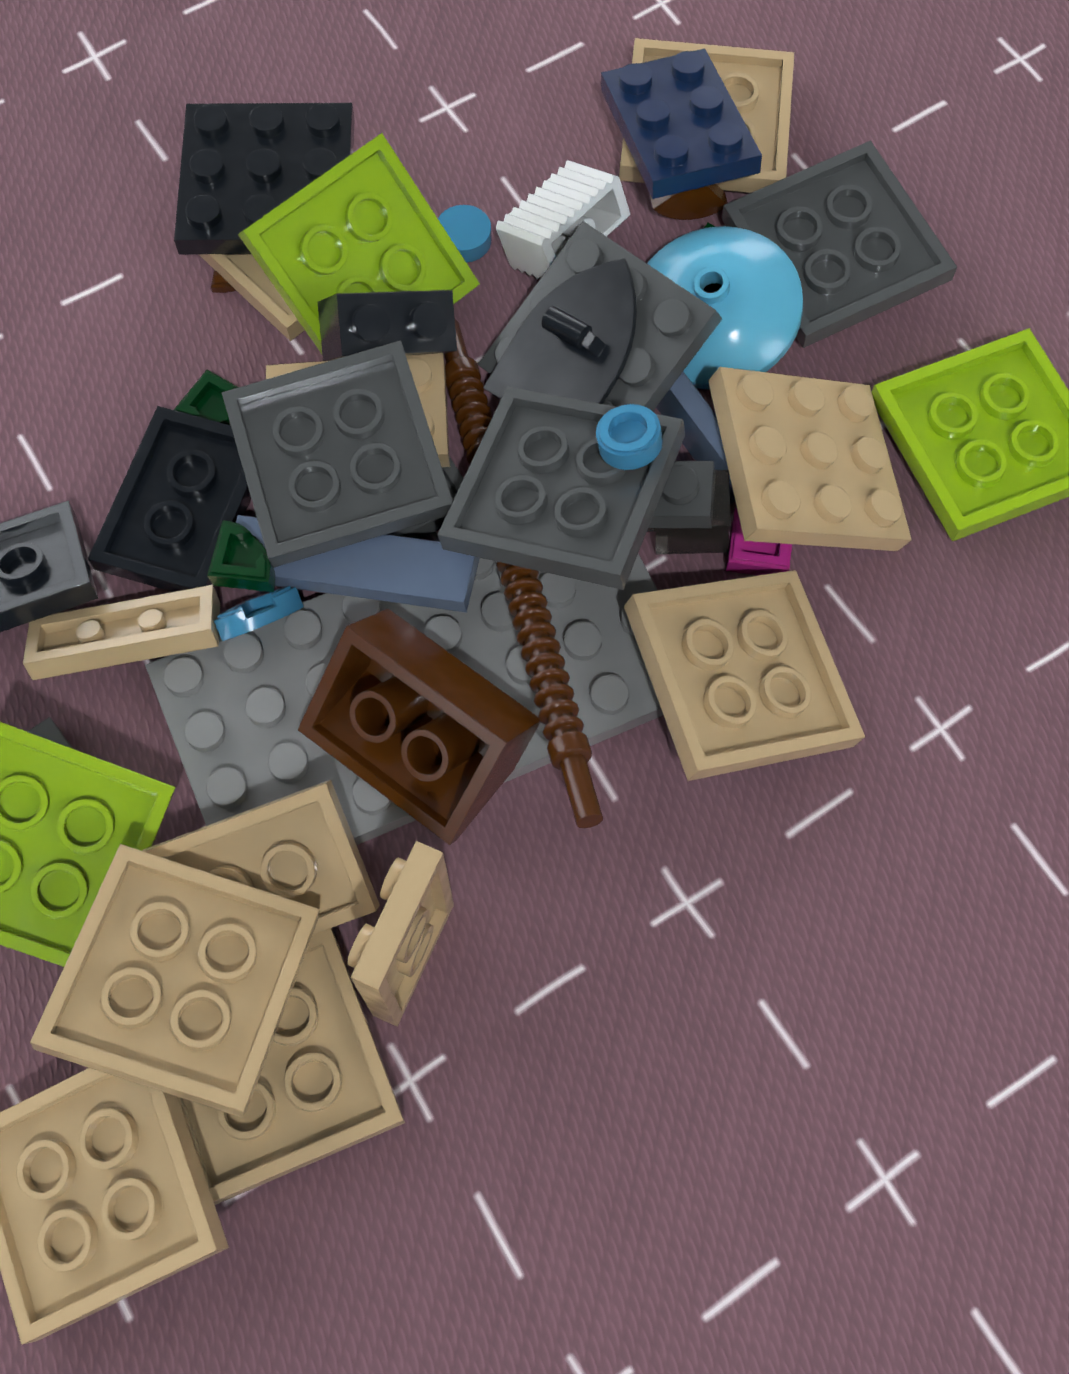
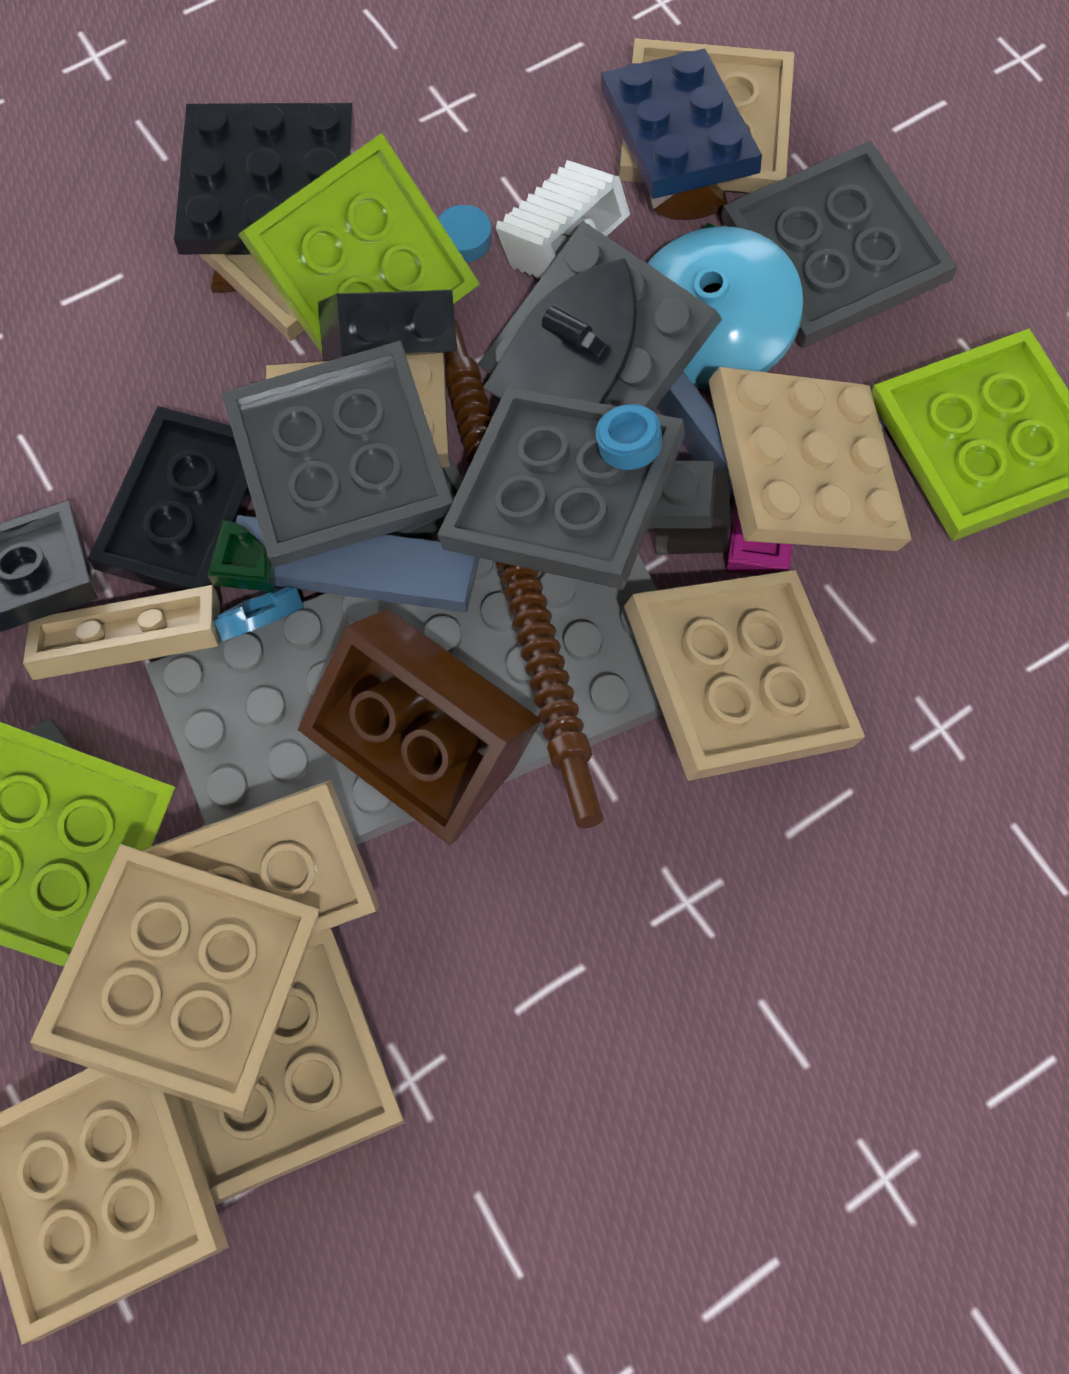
(206, 398): dark green tile -> none
(396, 950): tan plate -> none

